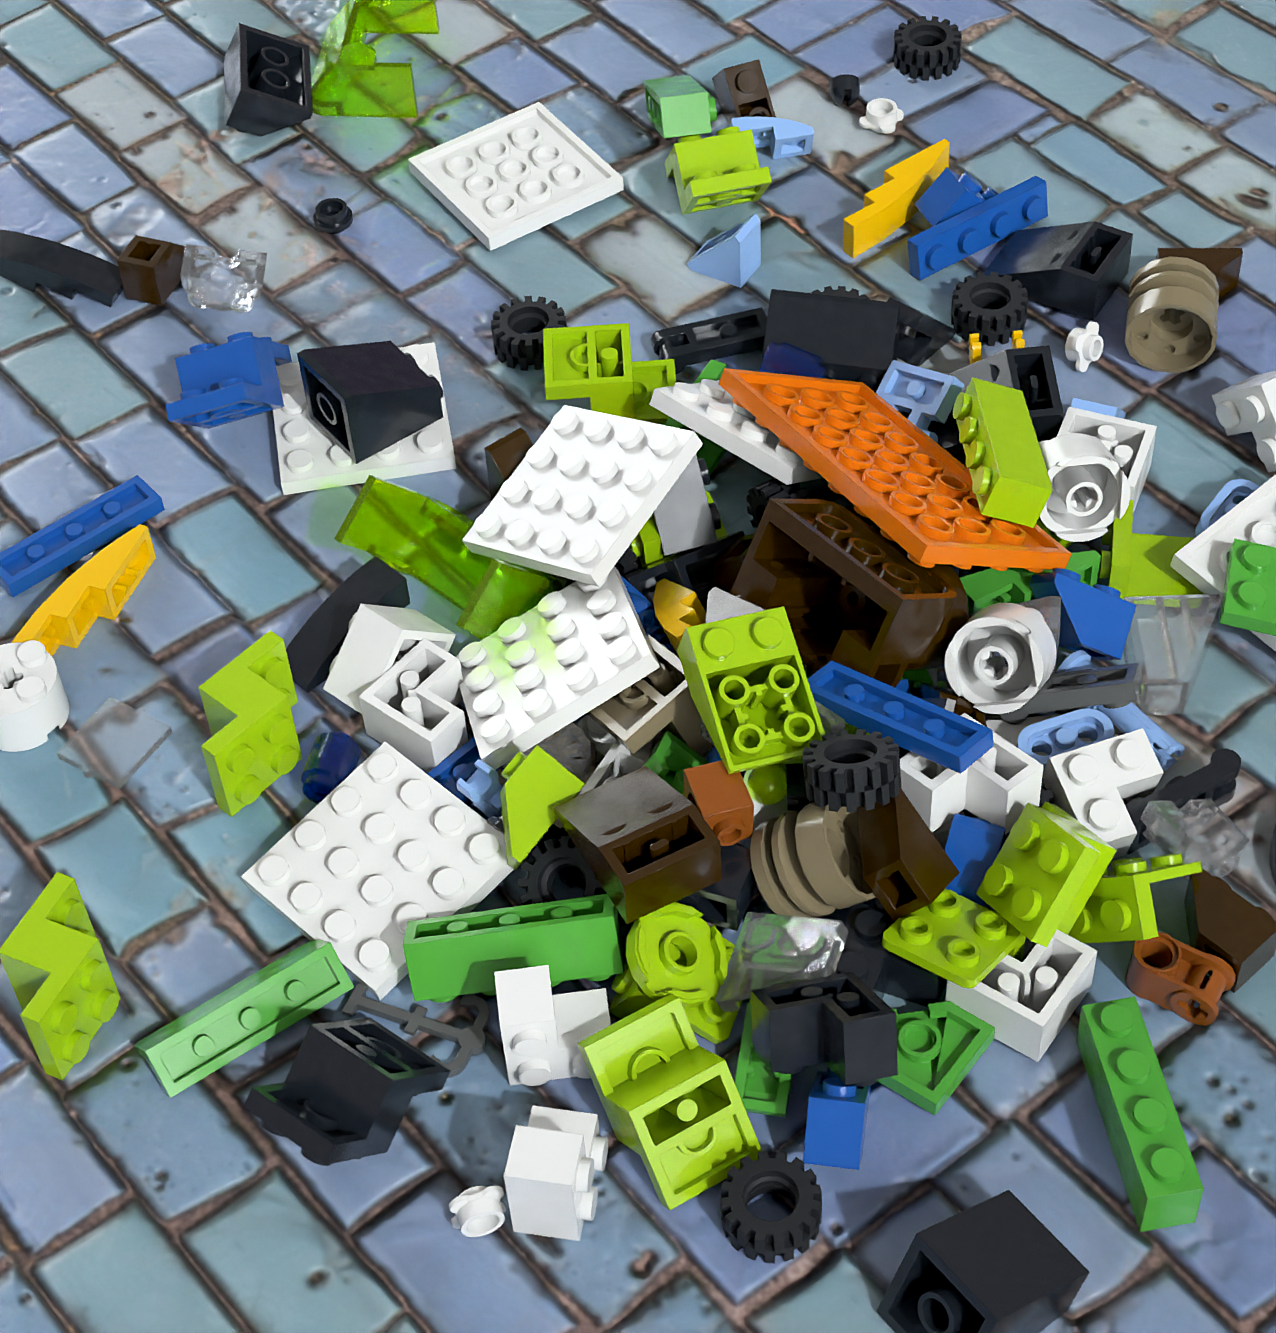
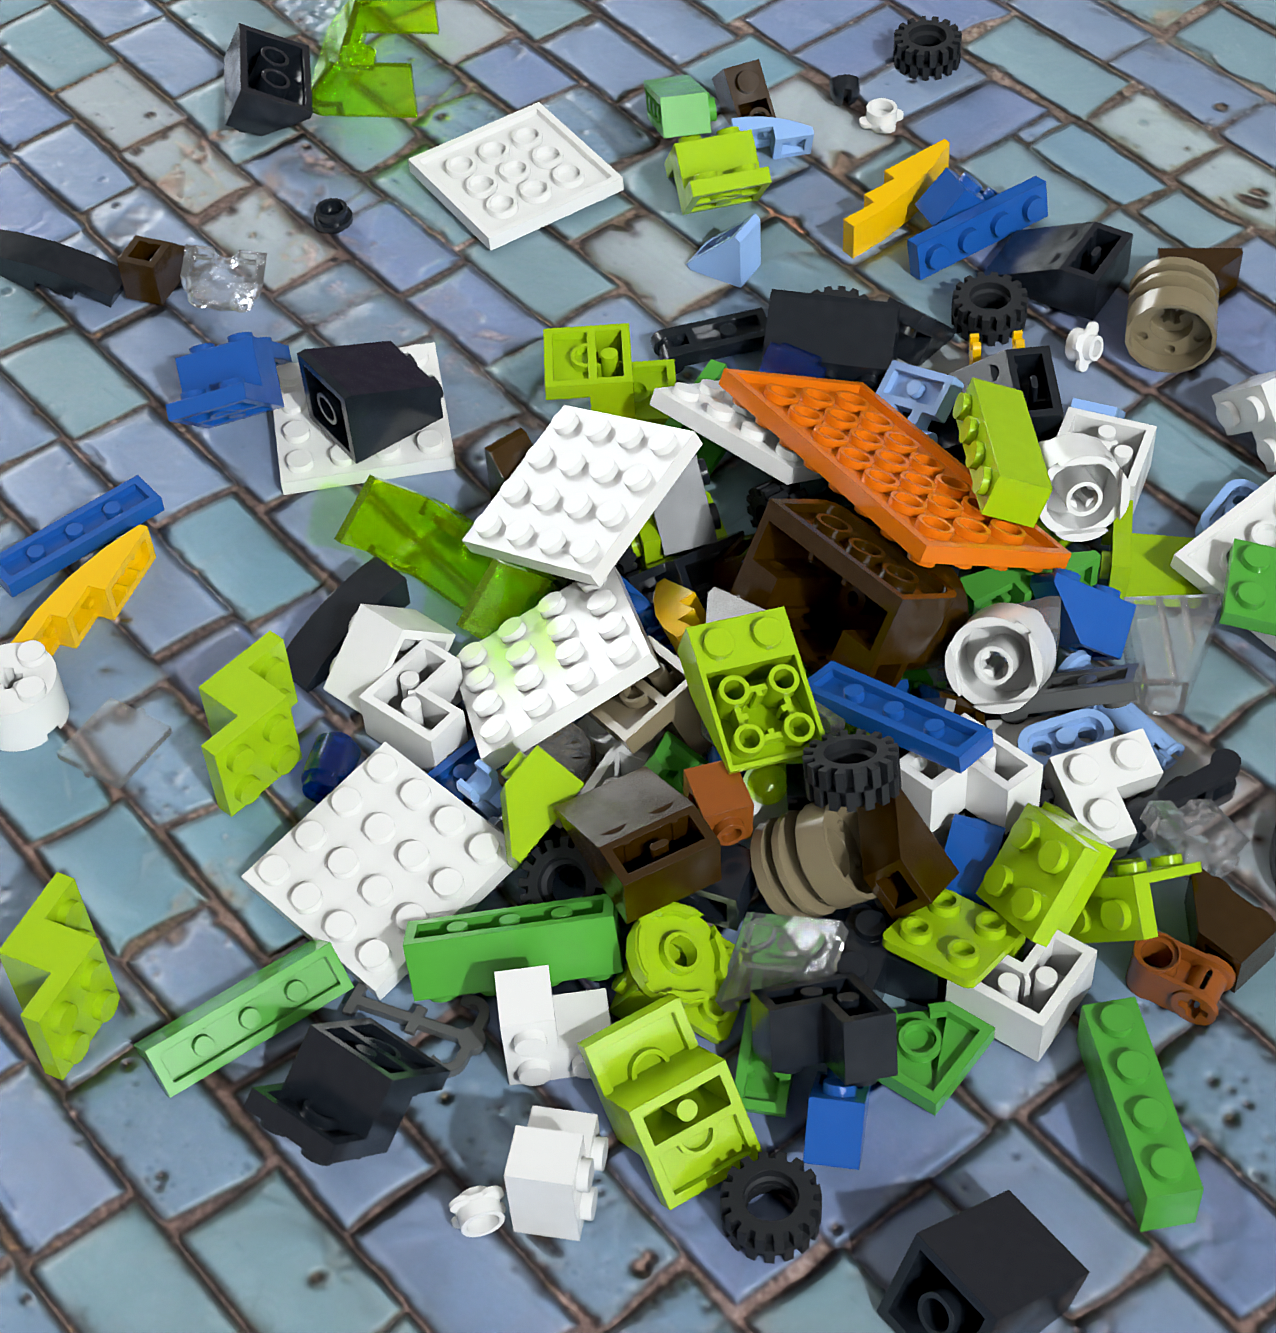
(520, 318): black tyre -> none

